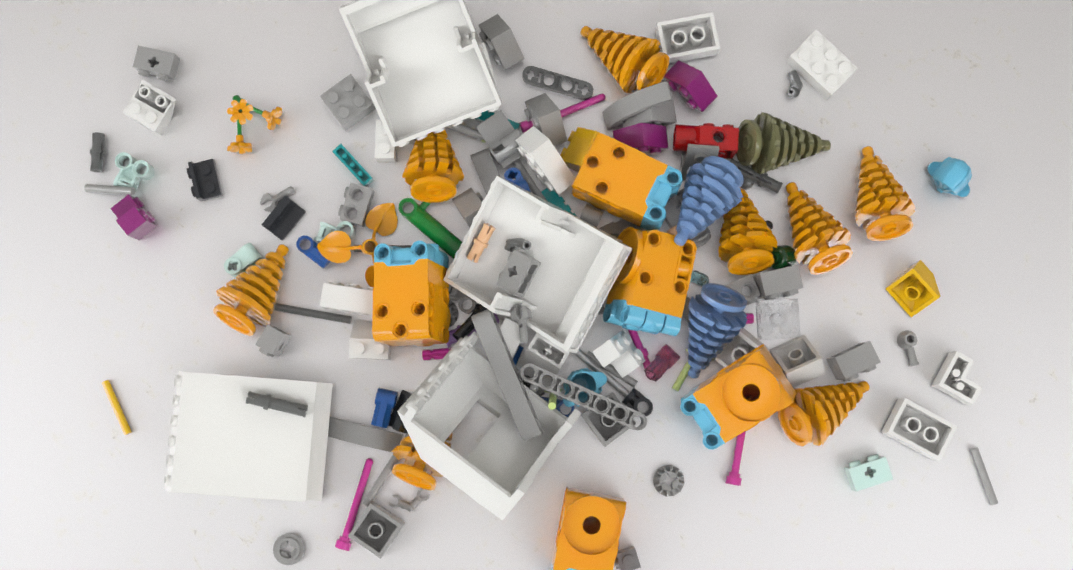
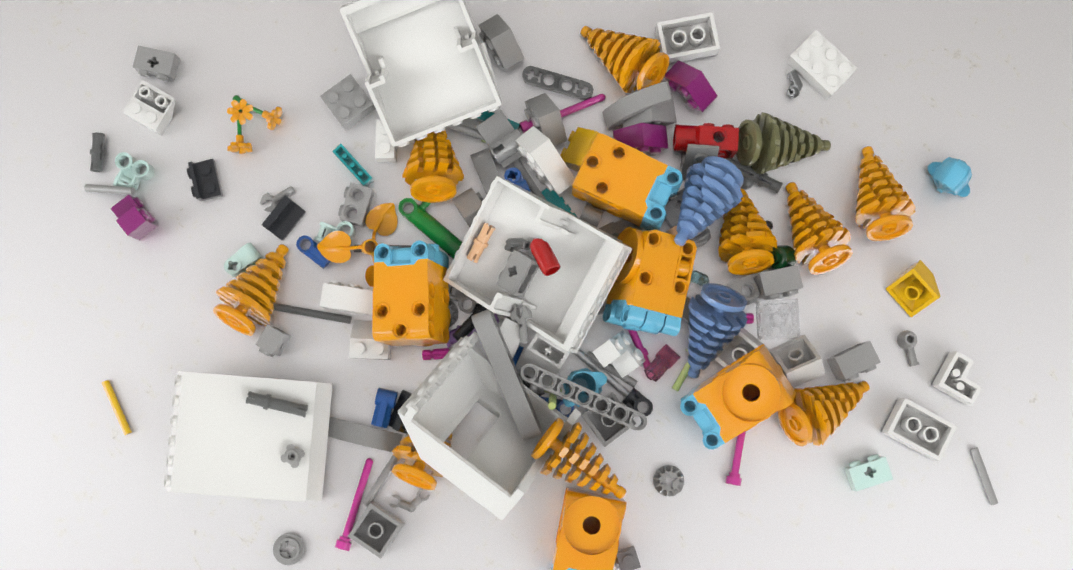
(287, 456): none -> light grey plate
(544, 257): none -> red arm
(572, 456): none -> light orange plant

